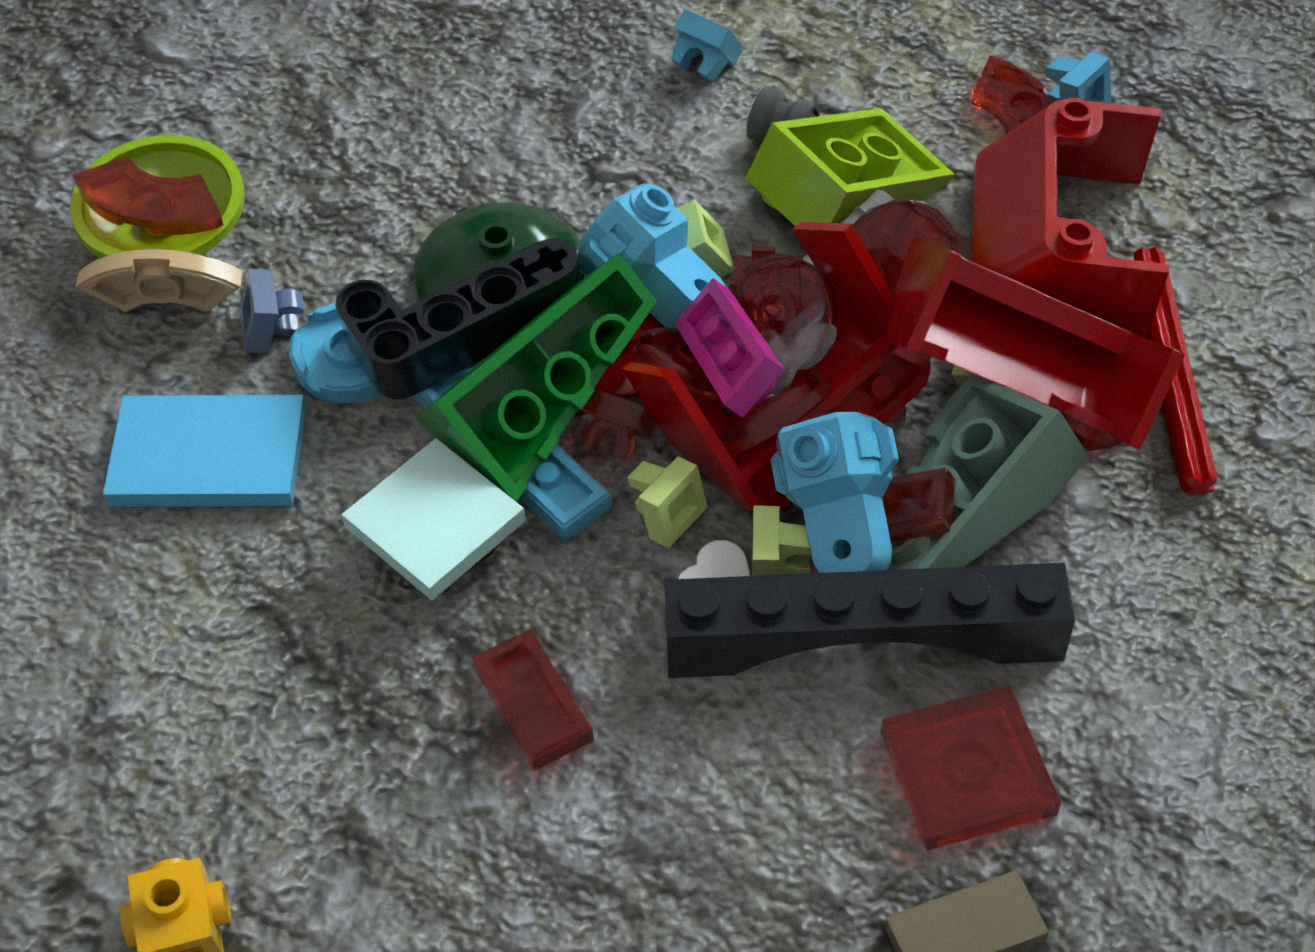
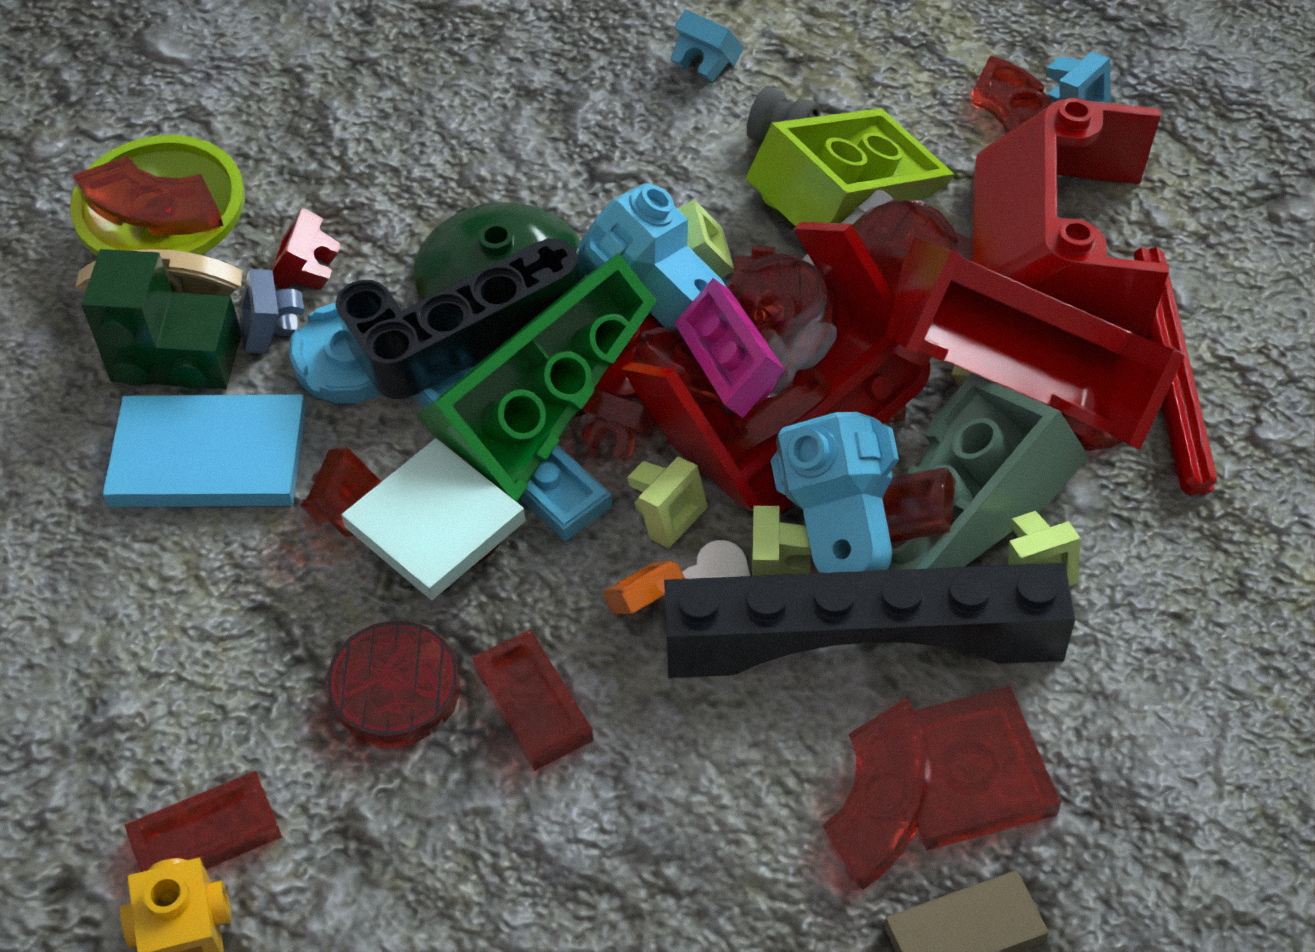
(158, 334): none -> dark green brick
(207, 826): none -> clear red tile
(298, 250): none -> tile
(337, 487): none -> clear red tile
(393, 683): none -> clear red tile
(641, 587): none -> orange tile
(886, 794): none -> clear red tile
(1045, 544): none -> yellowish green tile

